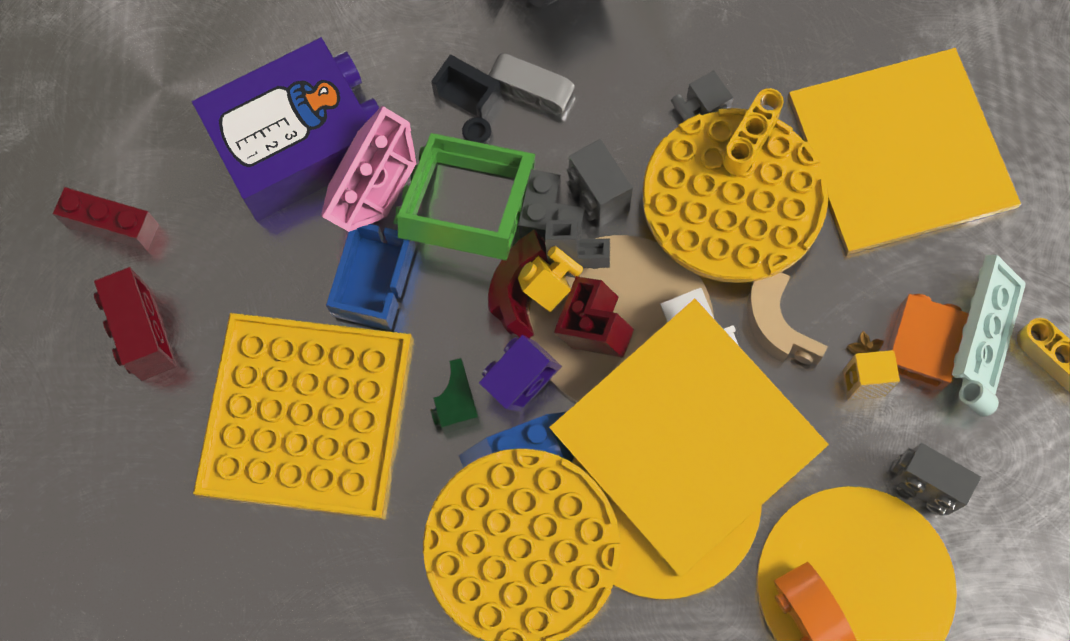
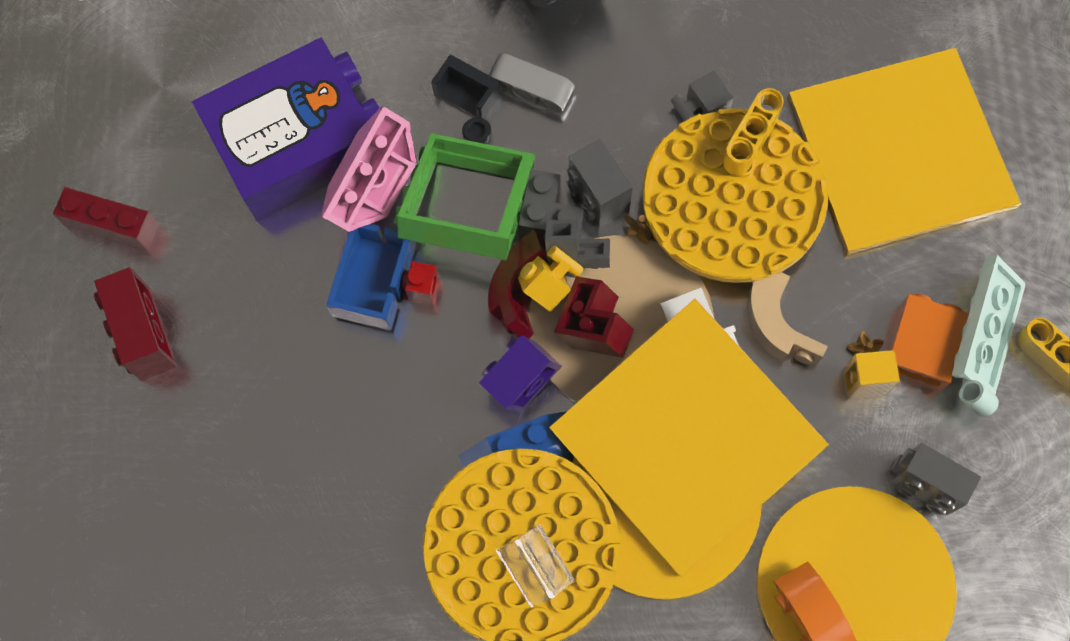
(304, 416): yellow tile -> none
(420, 283): none -> red brick
(455, 406): dark green arch -> none
(535, 566): none -> clear panel
(639, 228): none -> pearl gold plant

